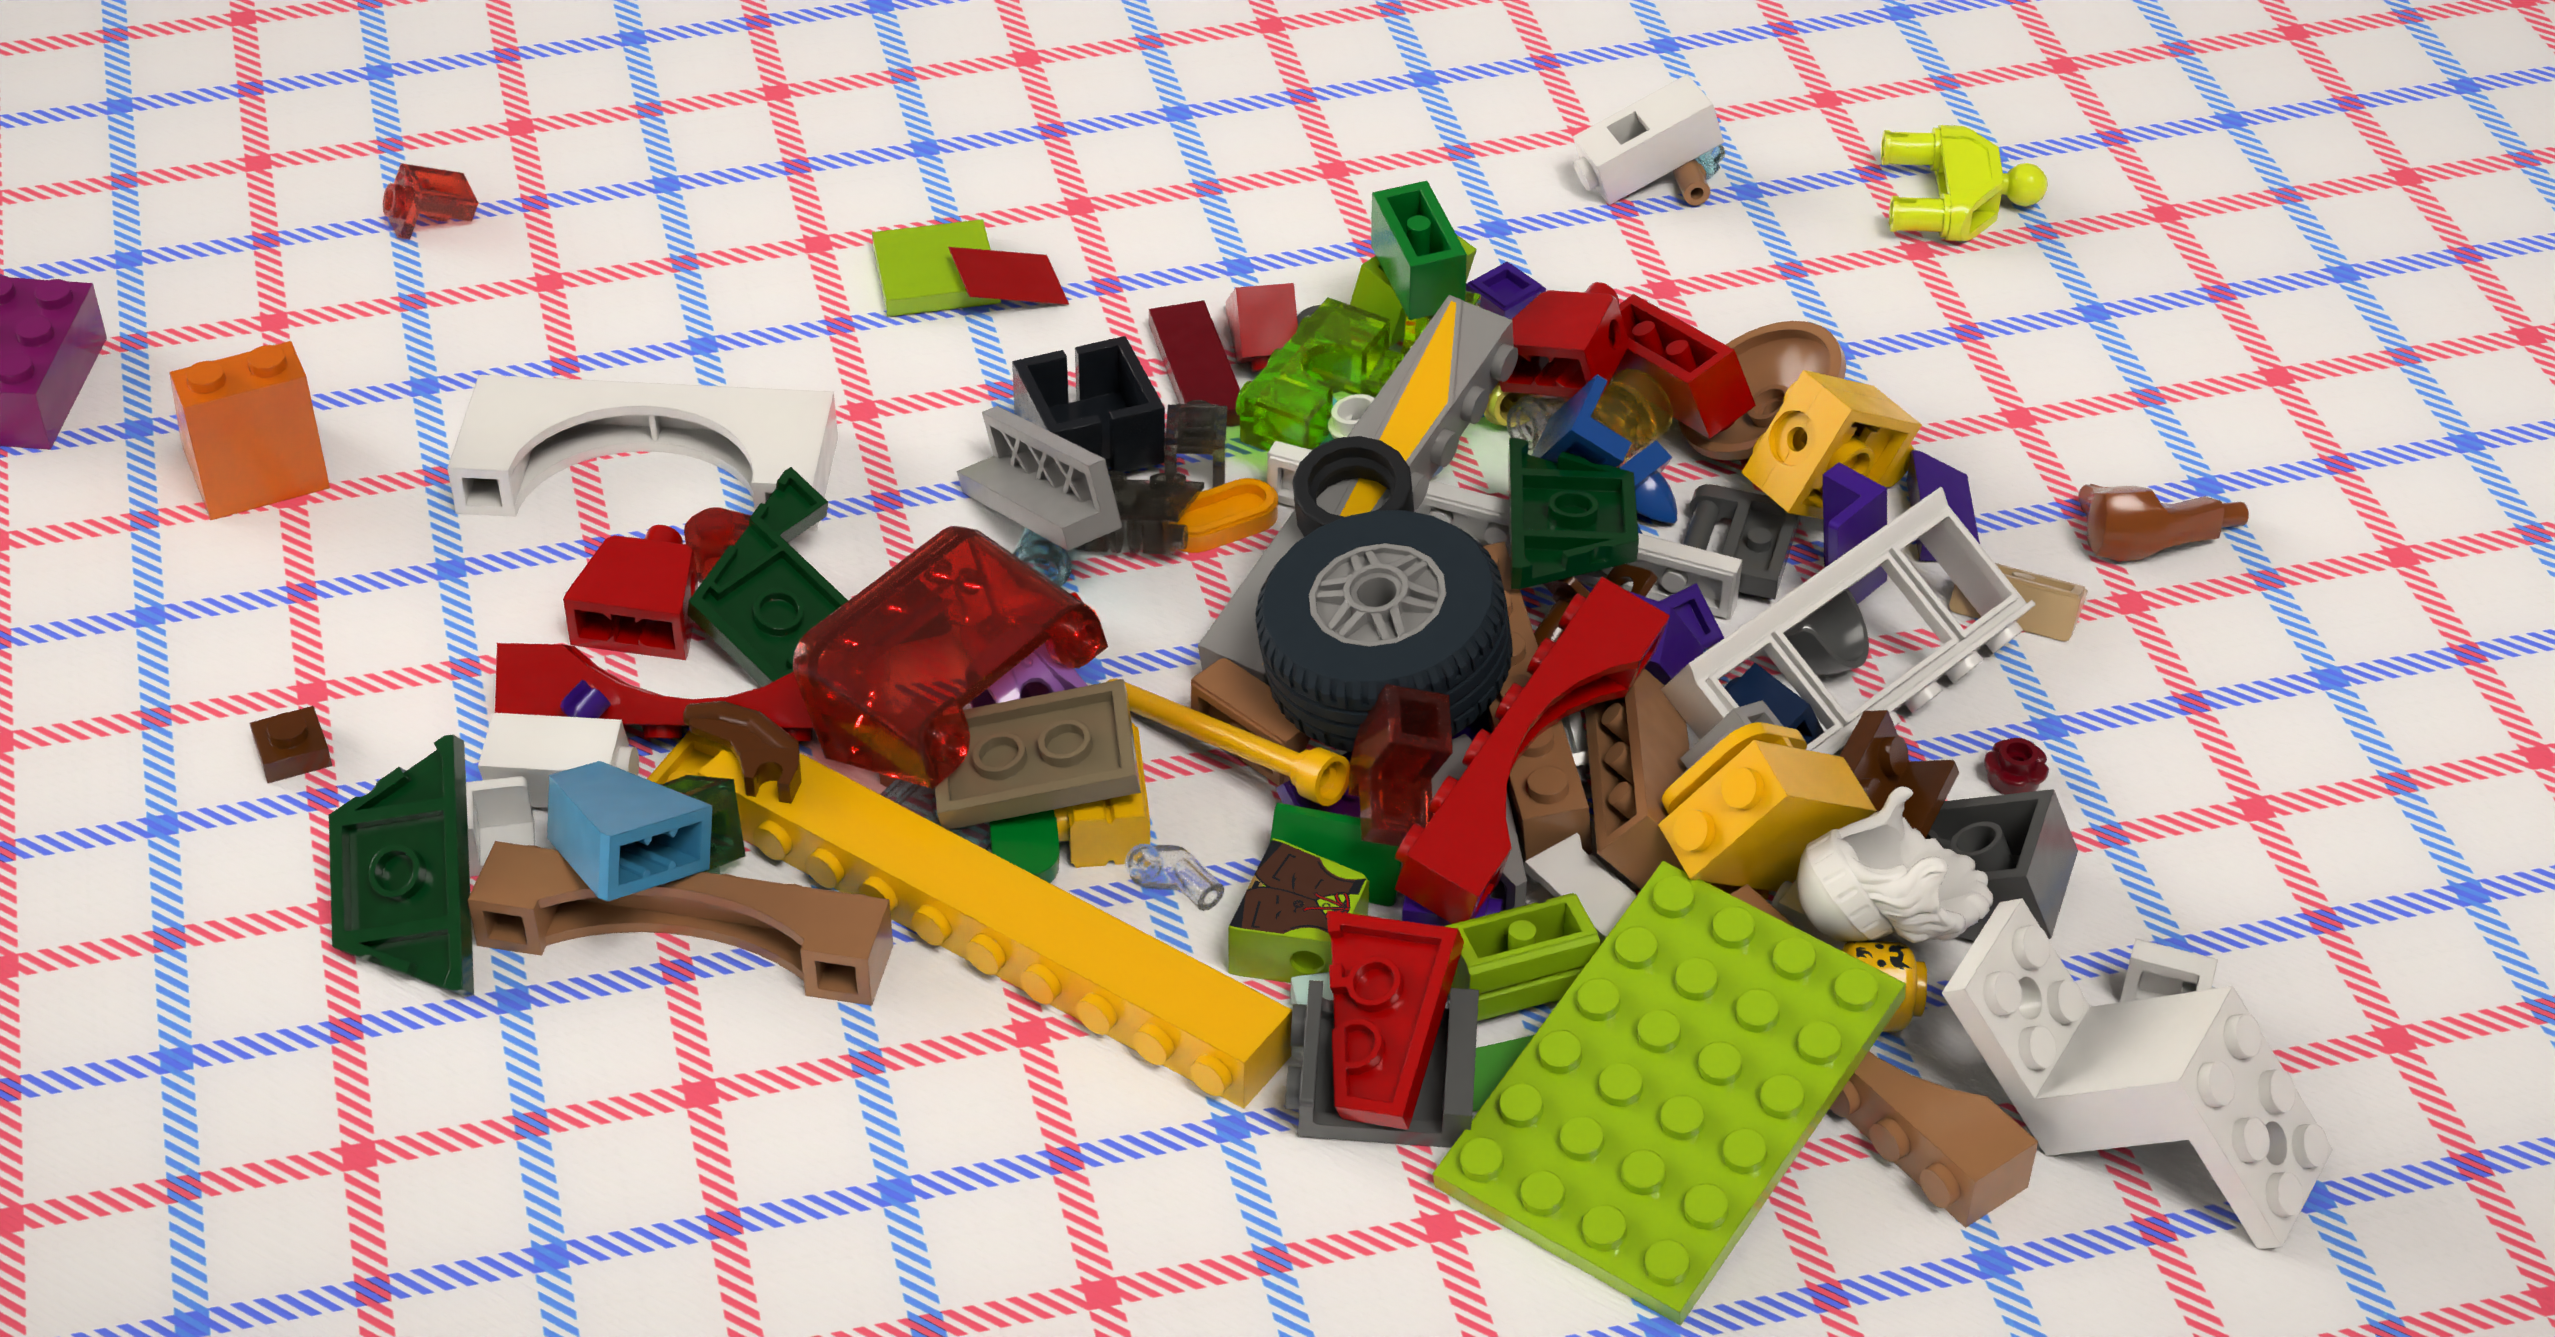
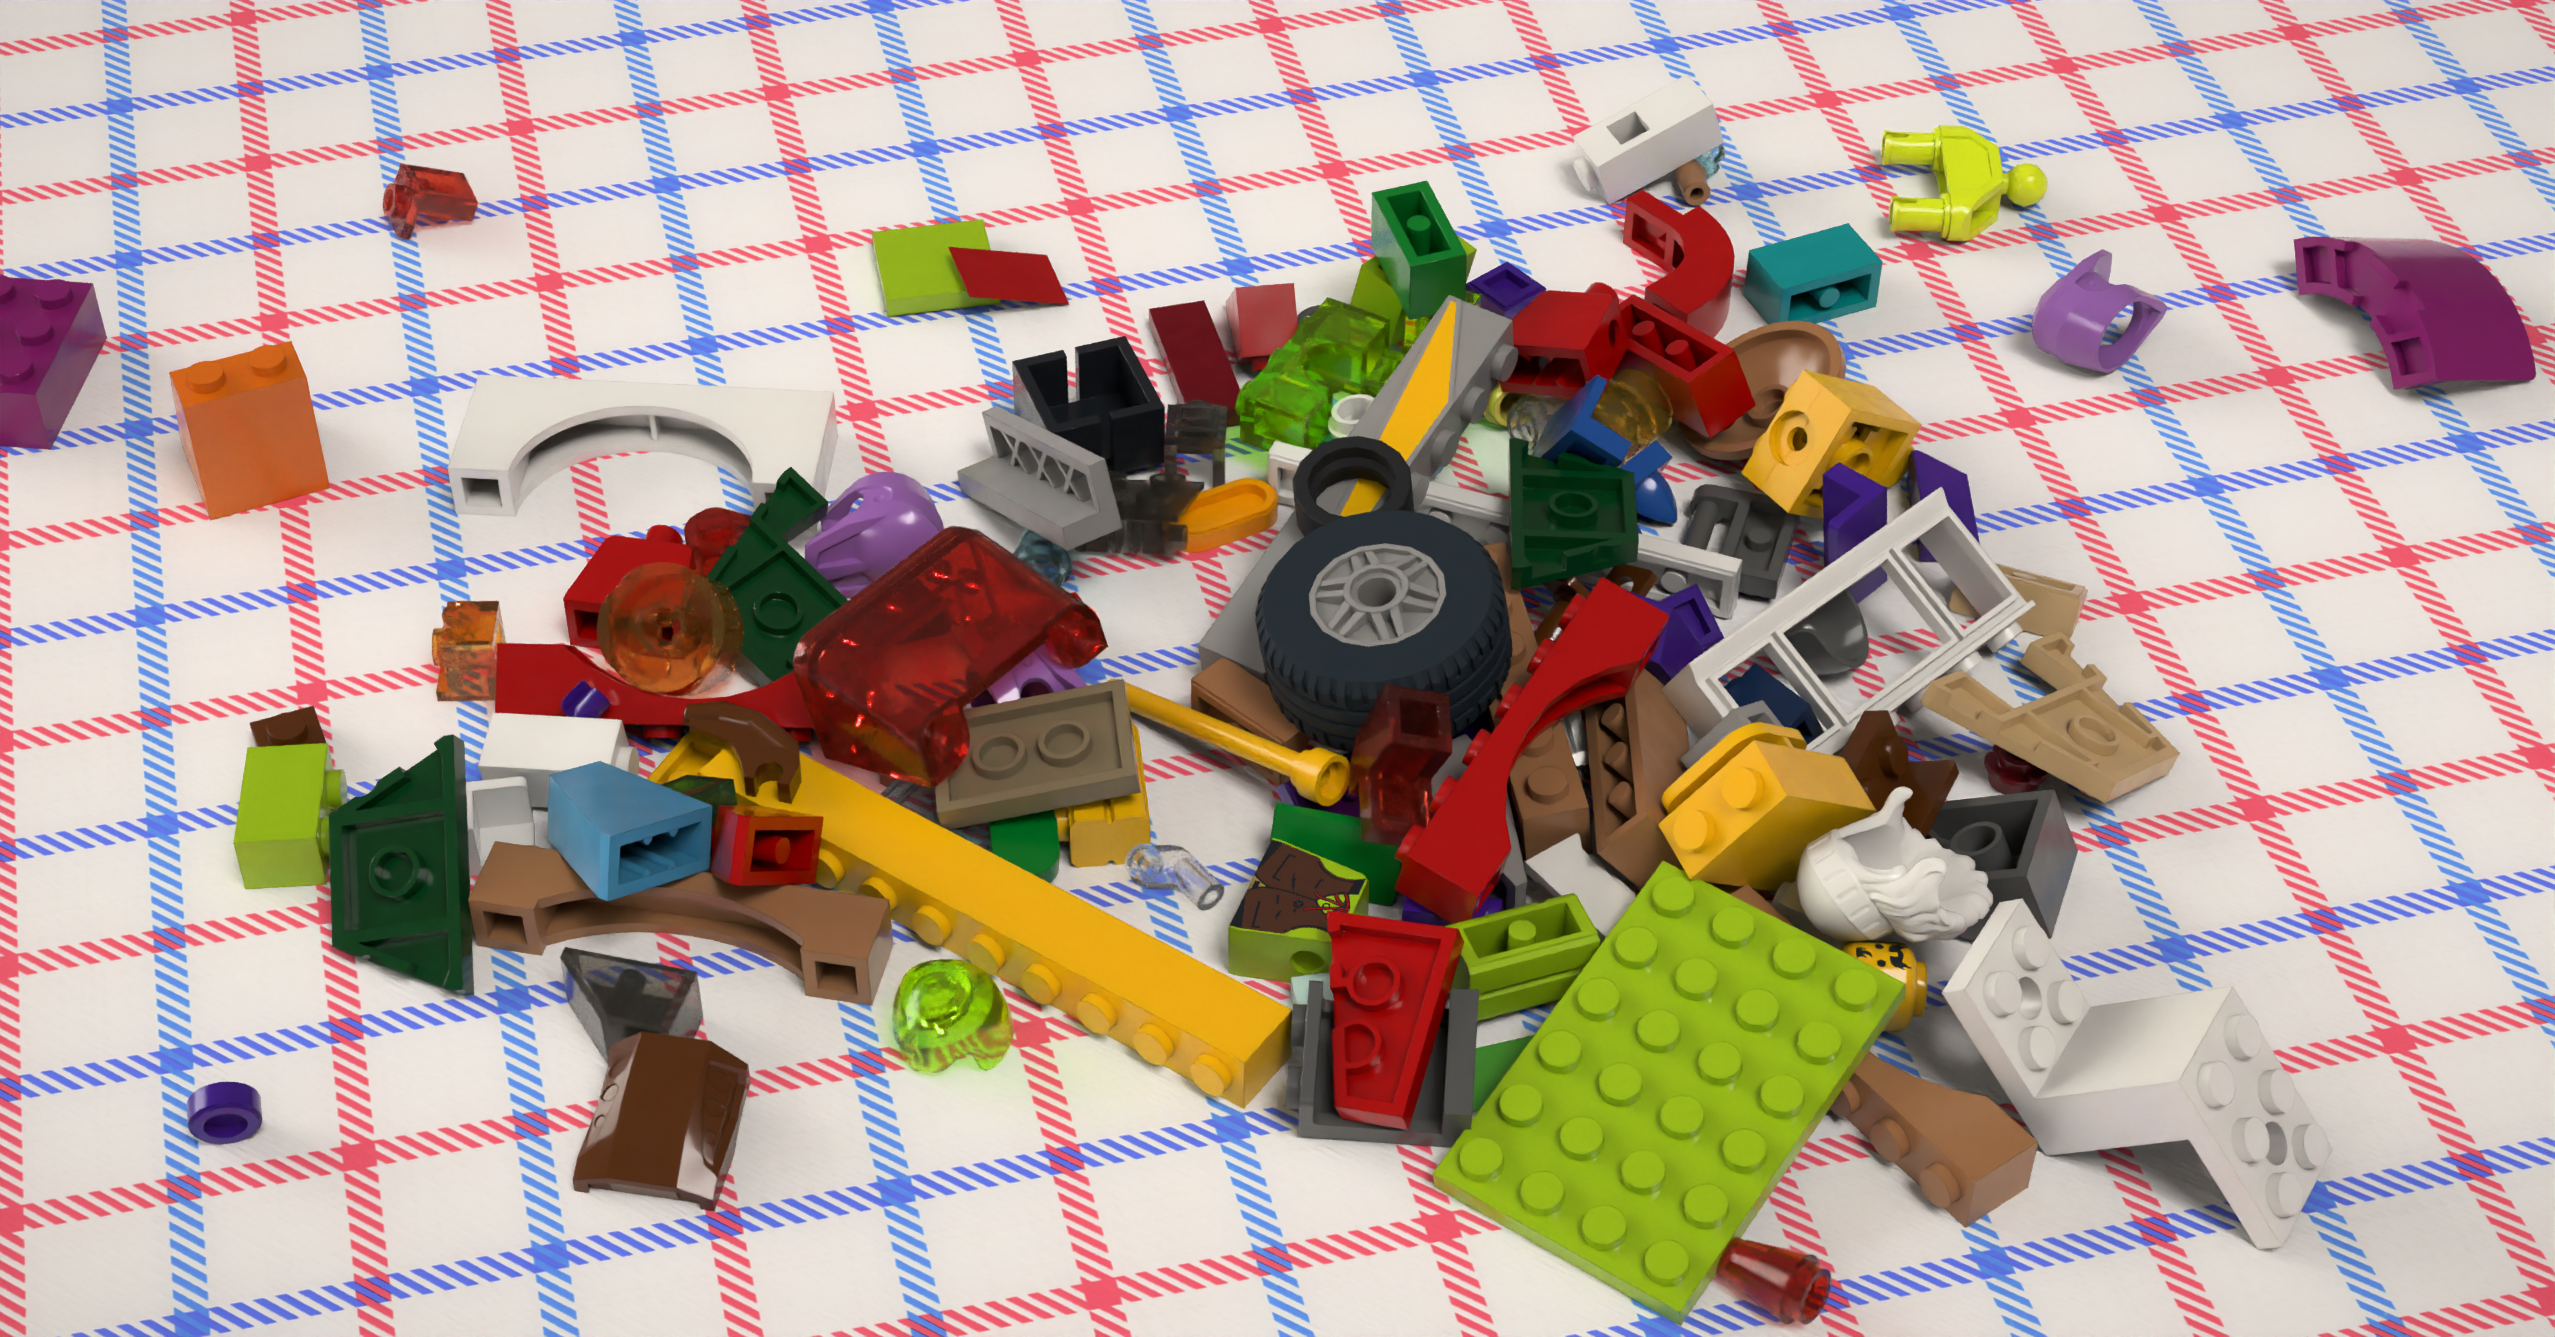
(224, 1112): none -> dark purple tile
(285, 815): none -> lime brick
(468, 650): none -> clear orange brick
(629, 996): none -> clear smoke slope
(651, 600): none -> clear orange brick
(665, 1120): none -> reddish brown slope
(765, 845): none -> red slope
(883, 531): none -> medium lavender helmet
(948, 1013): none -> clear neon green helmet
(1693, 253): none -> red arch
(1777, 1279): none -> clear red cone
(1813, 277): none -> teal brick
(2068, 733): none -> tan wing
(2080, 309): none -> medium lavender helmet
(2134, 524): dark orange animal -> none
(2164, 971): white bracket -> none
(2429, 306): none -> magenta panel

